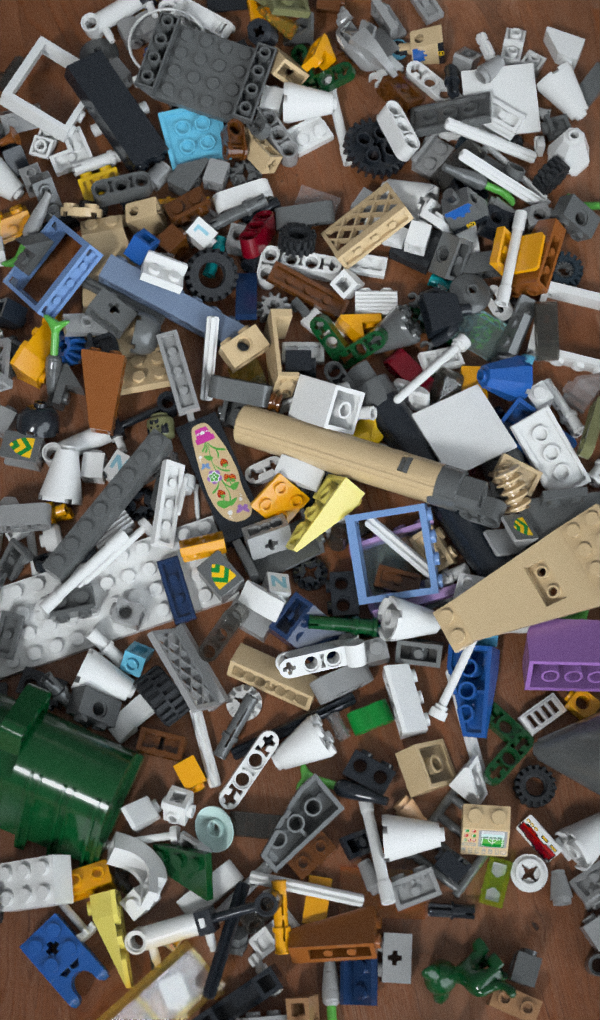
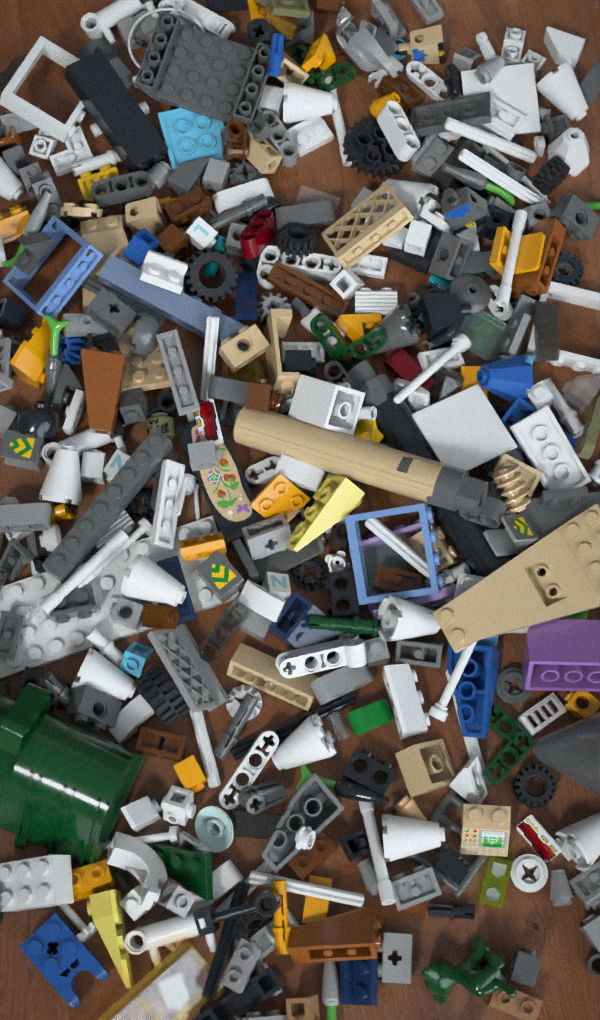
(73, 413): none -> white plate
(133, 406): none -> dark grey brick
(152, 583): none -> white cone
(160, 616): none -> reddish brown brick
(176, 899): none -> light grey brick
(203, 455): none -> light grey brick
(208, 422): none -> slope
(241, 965): none -> light grey bracket
(258, 394): none -> reddish brown brick
(262, 796): none -> dark grey piece
(276, 55): none -> blue axle
(305, 838): none -> white plate
(339, 556): none -> white plate
(379, 103): none -> light orange cone
(510, 675): none -> dark grey gear

